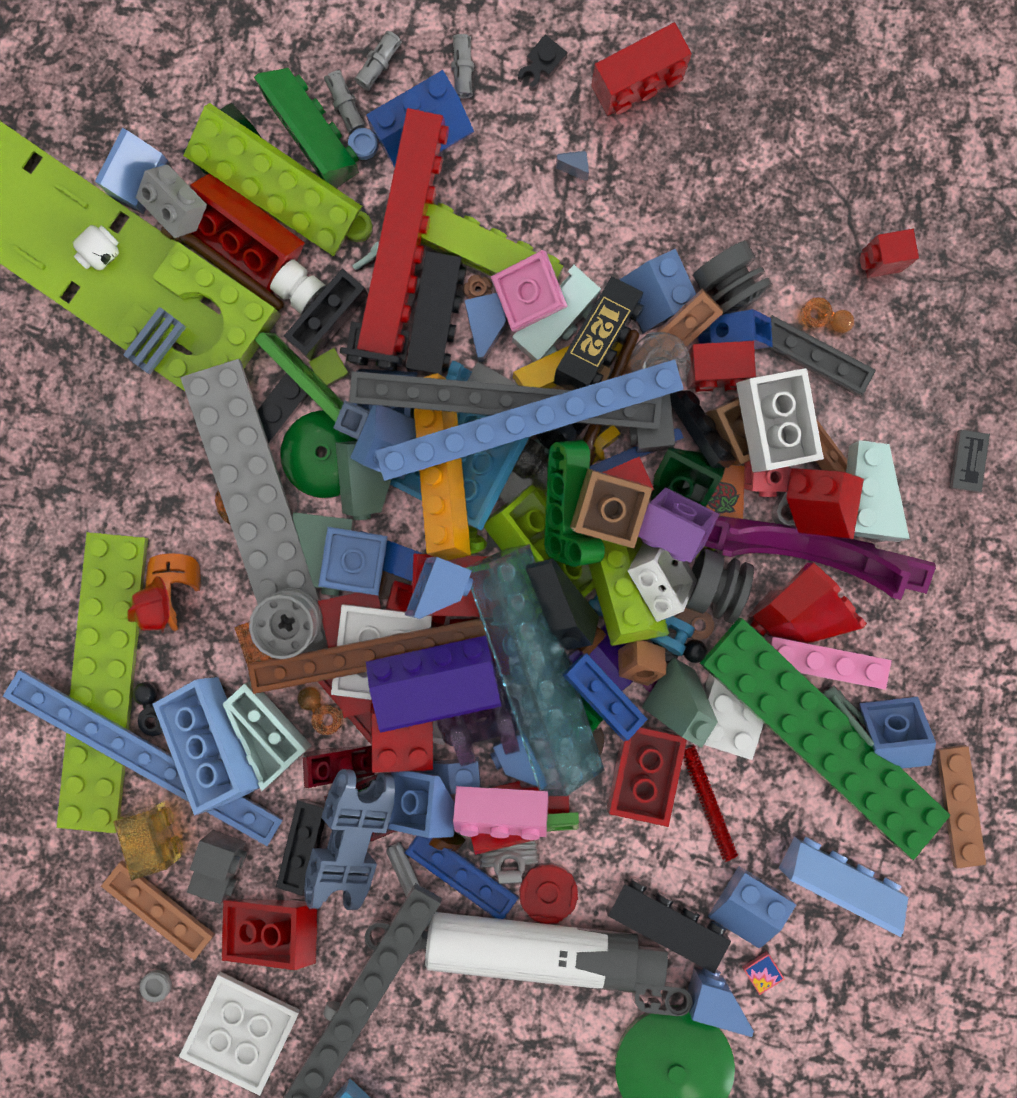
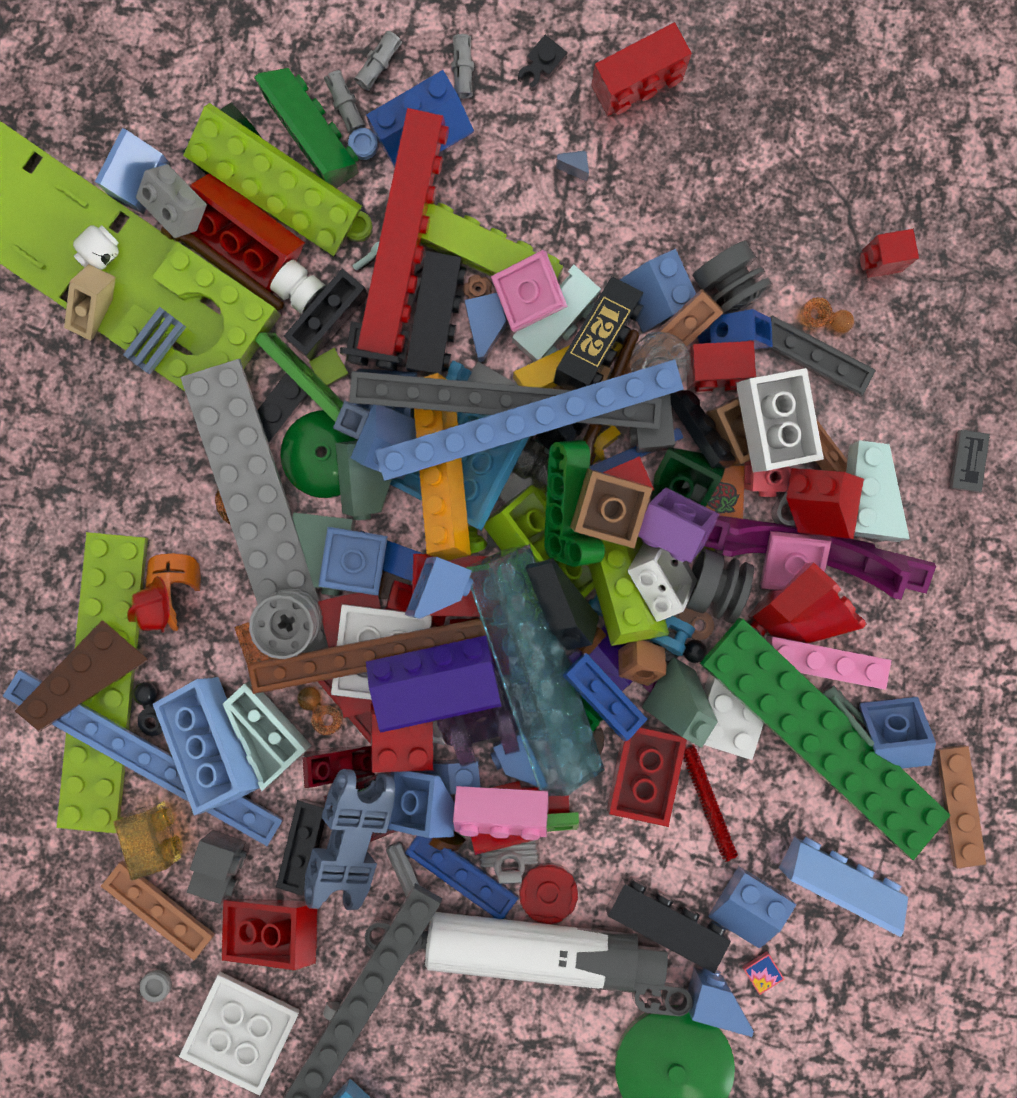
(87, 670): none -> reddish brown wing
(88, 301): none -> tan slope
(788, 555): none -> bright pink tile

